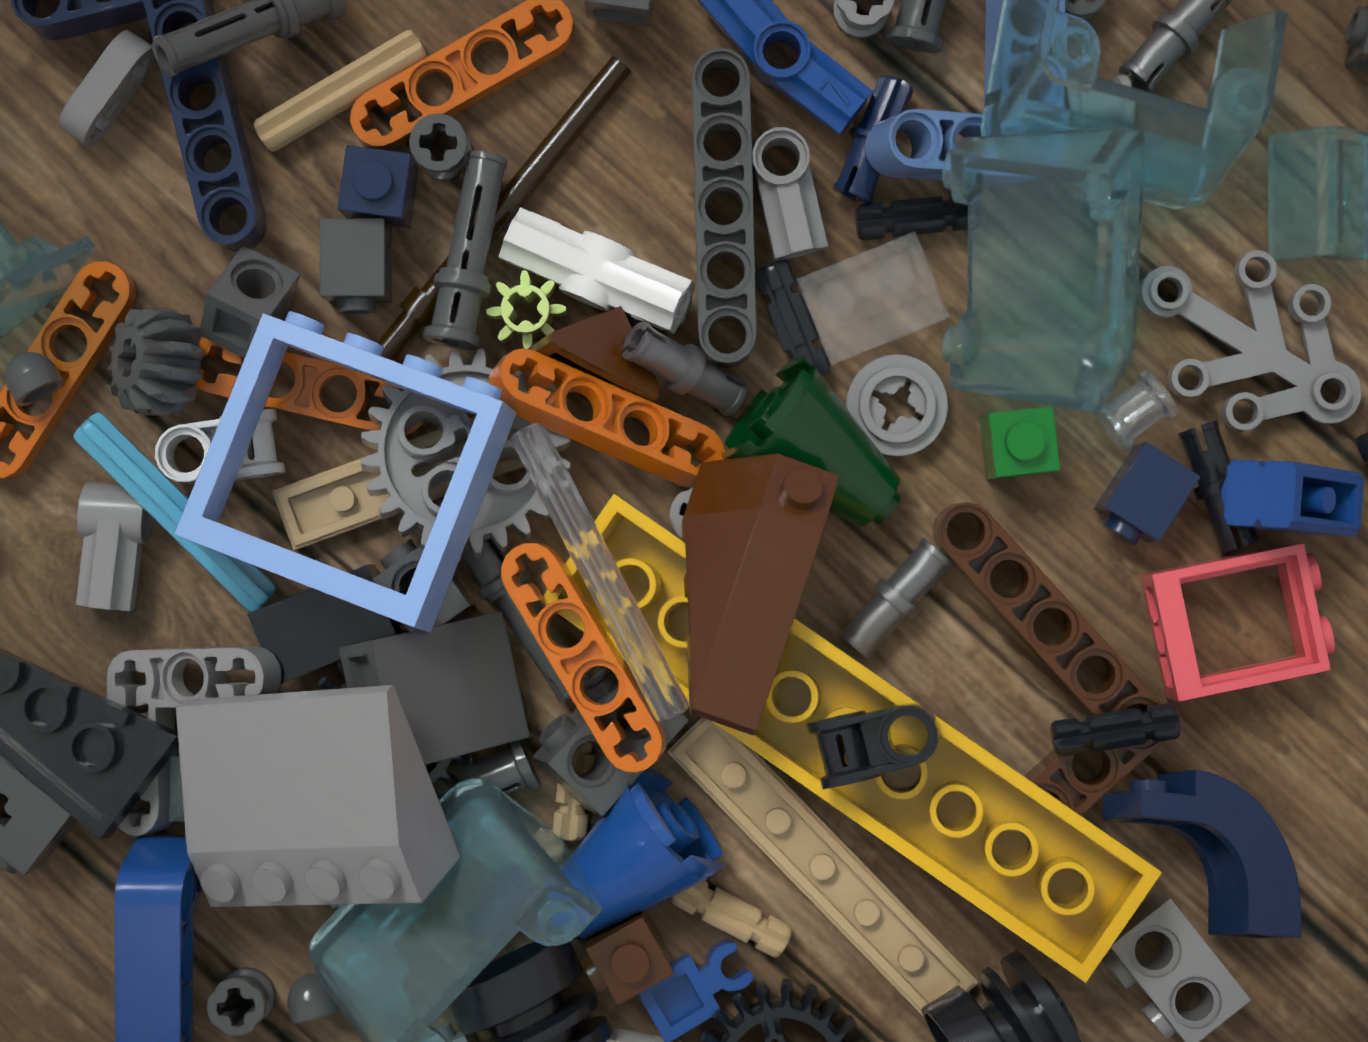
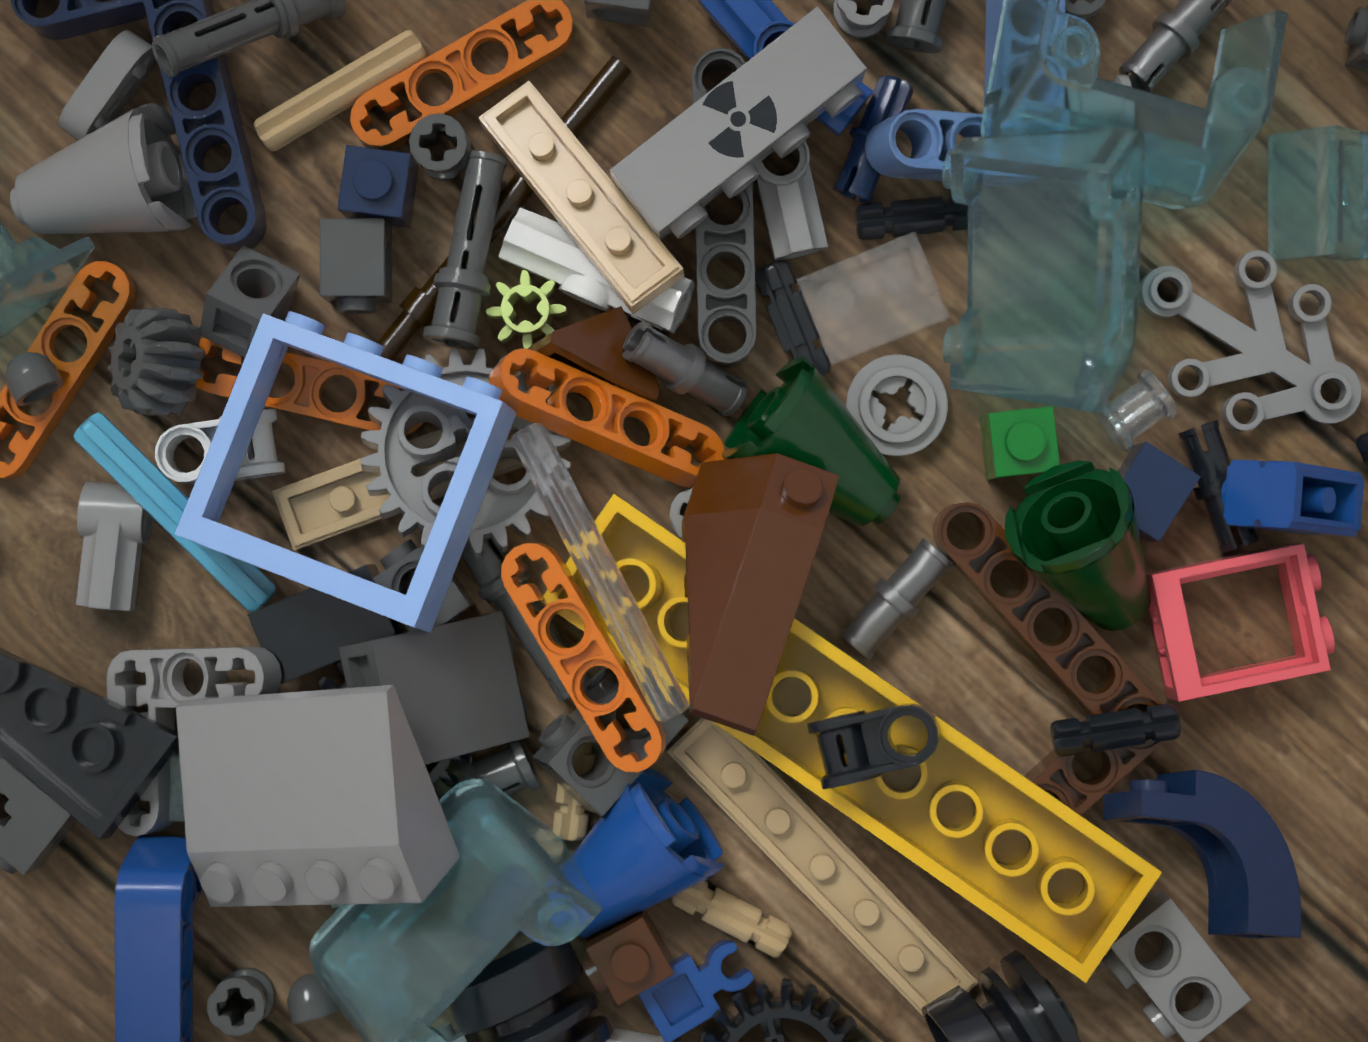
(110, 181): none -> light grey cone
(581, 197): none -> tan tile
(740, 124): none -> light grey brick
(1083, 542): none -> dark green cone

